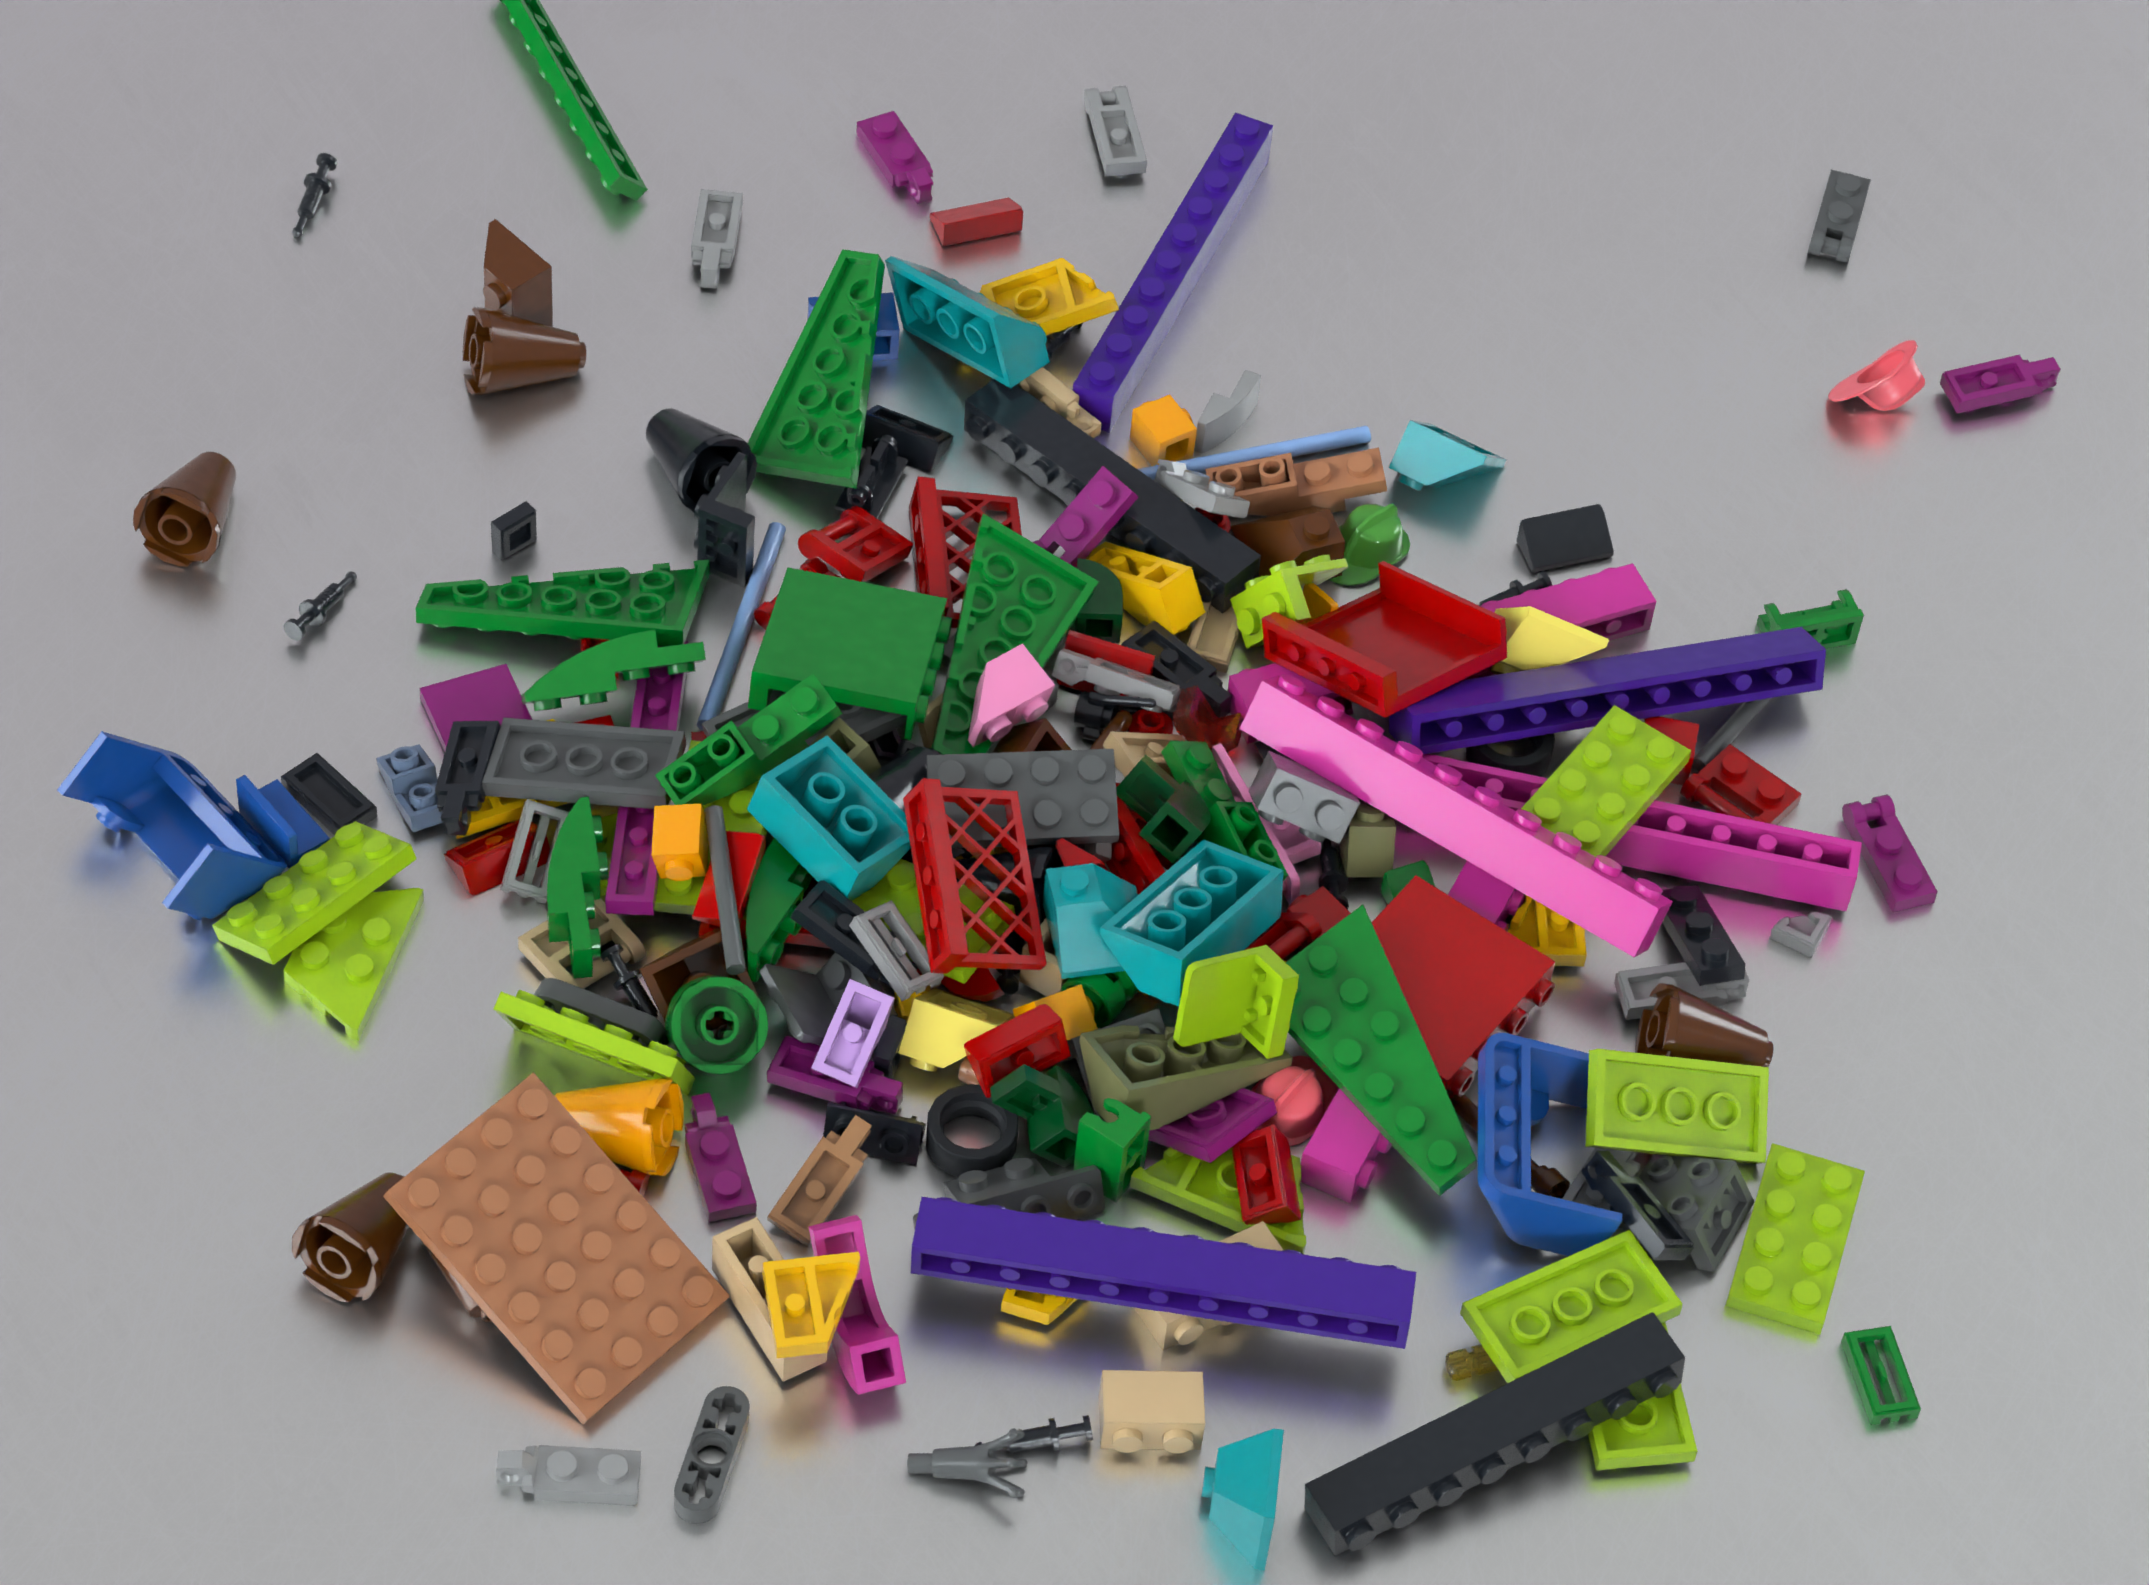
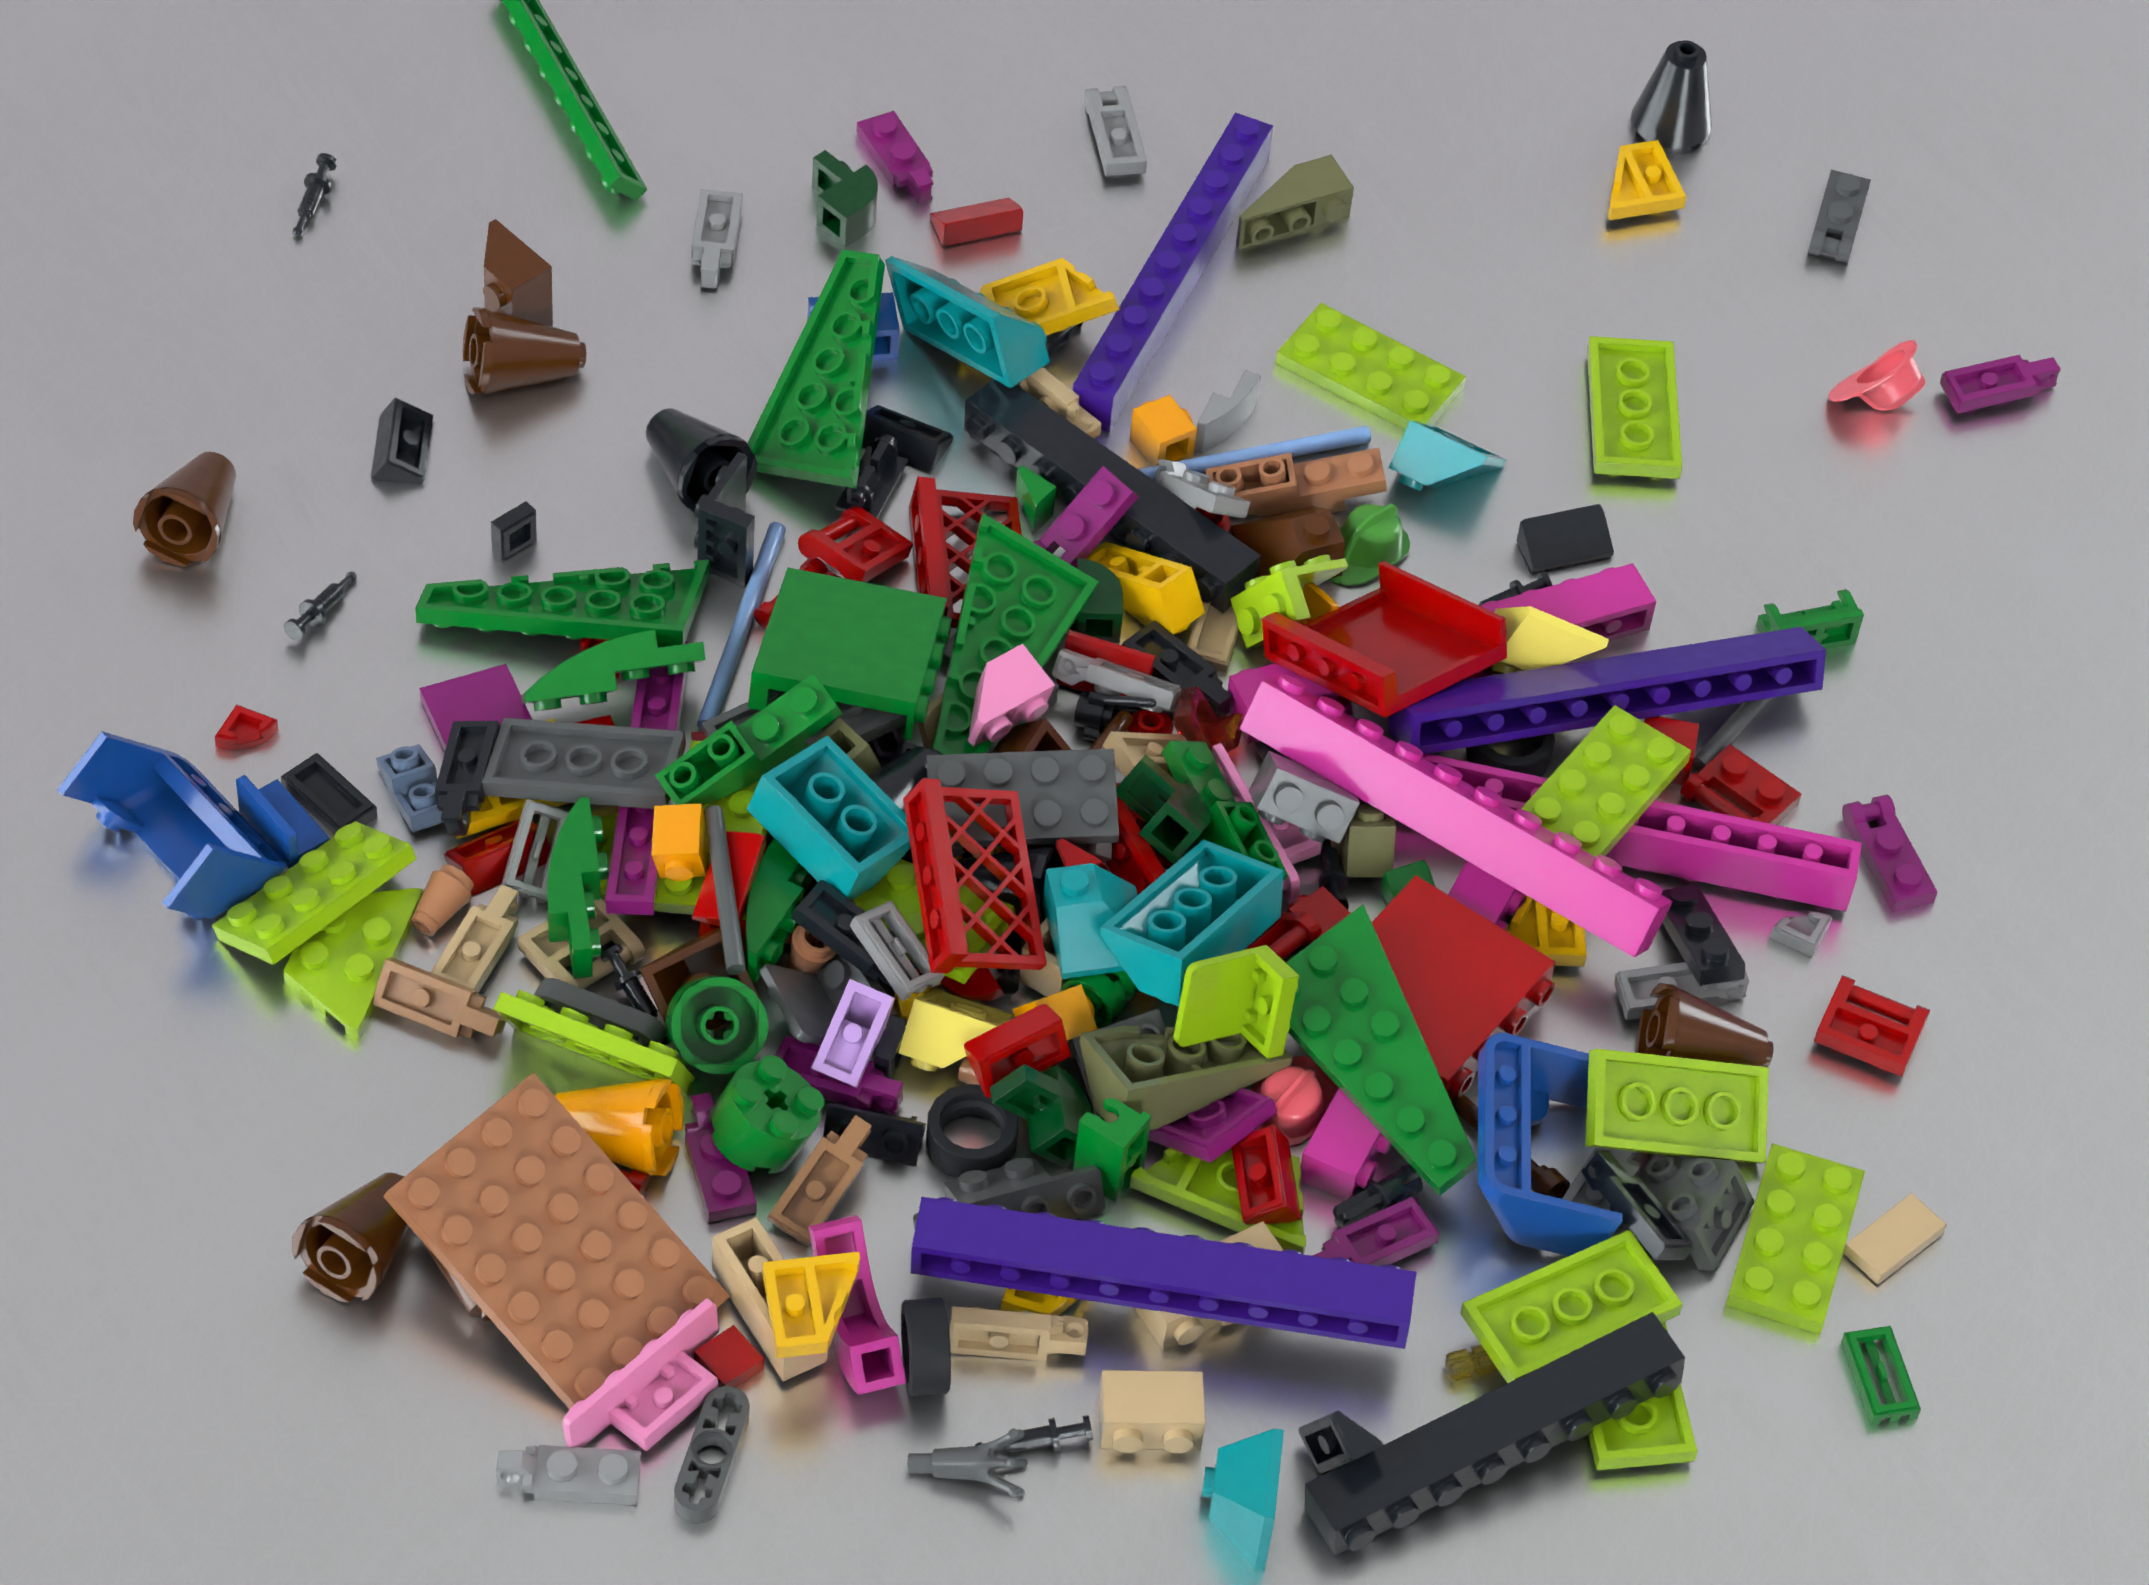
(245, 729): none -> red tile
(402, 443): none -> black slope
(434, 1001): none -> medium nougat hinge
(441, 899): none -> nougat cone
(480, 940): none -> tan hinge
(653, 1389): none -> bright pink bracket
(730, 1358): none -> red tile
(765, 1115): none -> green brick
(808, 952): none -> nougat cone
(845, 199): none -> dark green brick
(925, 1346): none -> black tyre
(1015, 1334): none -> tan hinge
(1034, 497): none -> green slope
(1300, 200): none -> olive slope
(1336, 1441): none -> black slope
(1369, 368): none -> lime plate
(1377, 1196): none -> black axle
(1383, 1236): none -> magenta hinge
(1634, 407): none -> lime plate
(1644, 182): none -> yellow wing
(1676, 100): none -> black cone
(1869, 1034): none -> red plate
(1894, 1238): none -> tan tile

